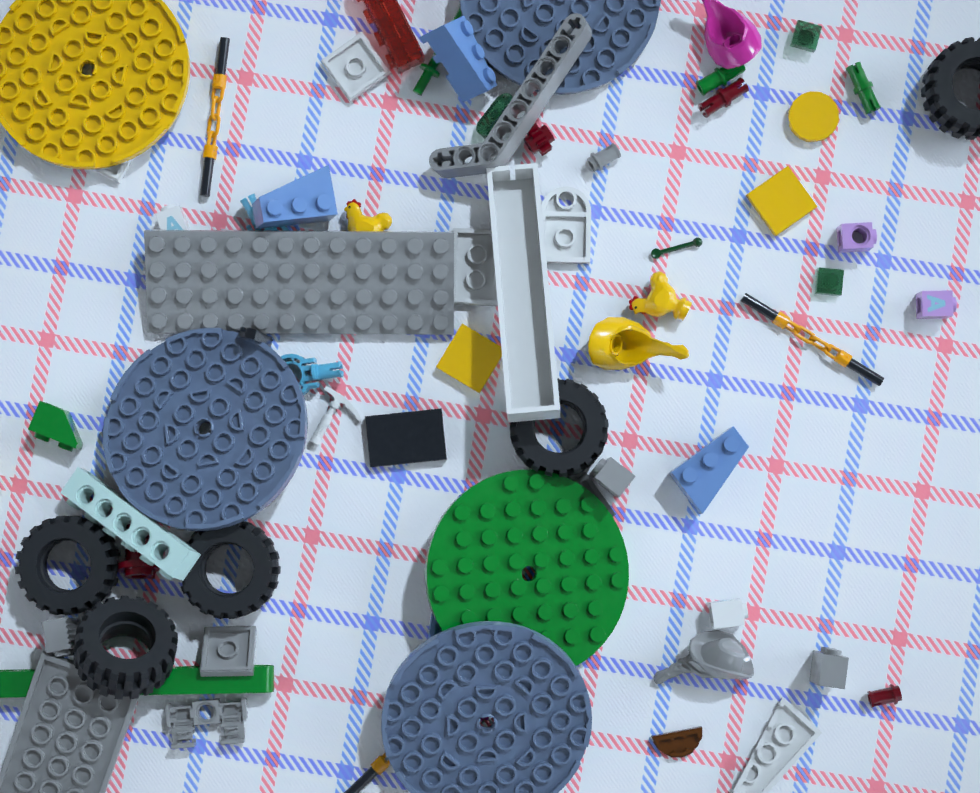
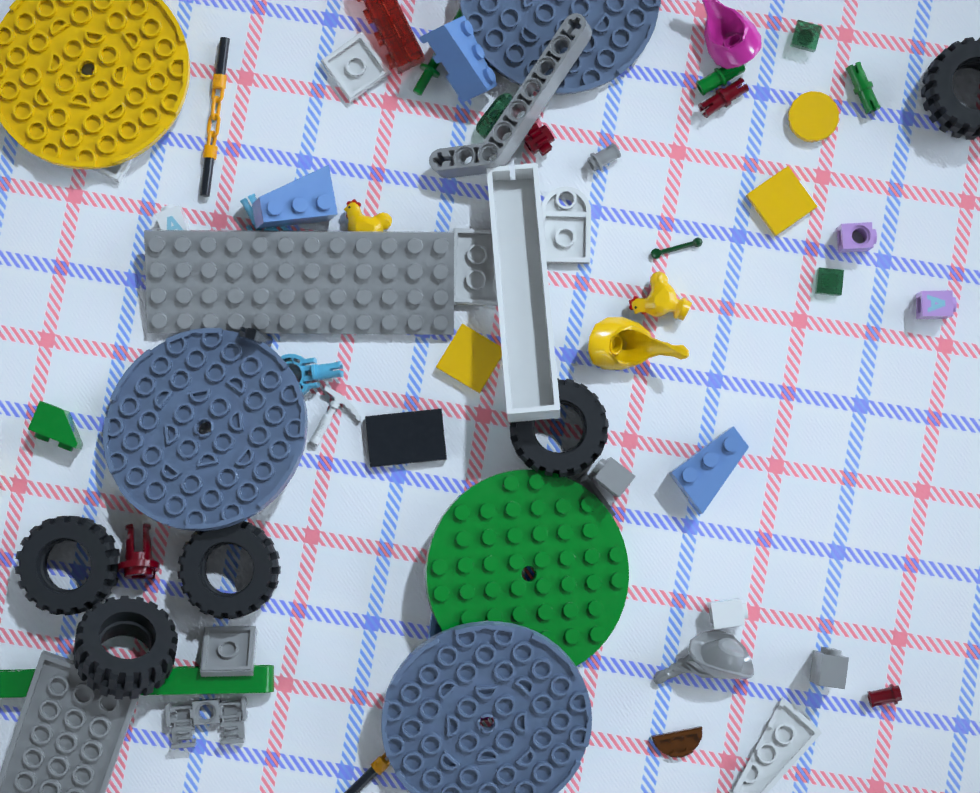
(60, 636): light grey brick -> none
(180, 555): light aqua brick -> none
(841, 358): piece -> none

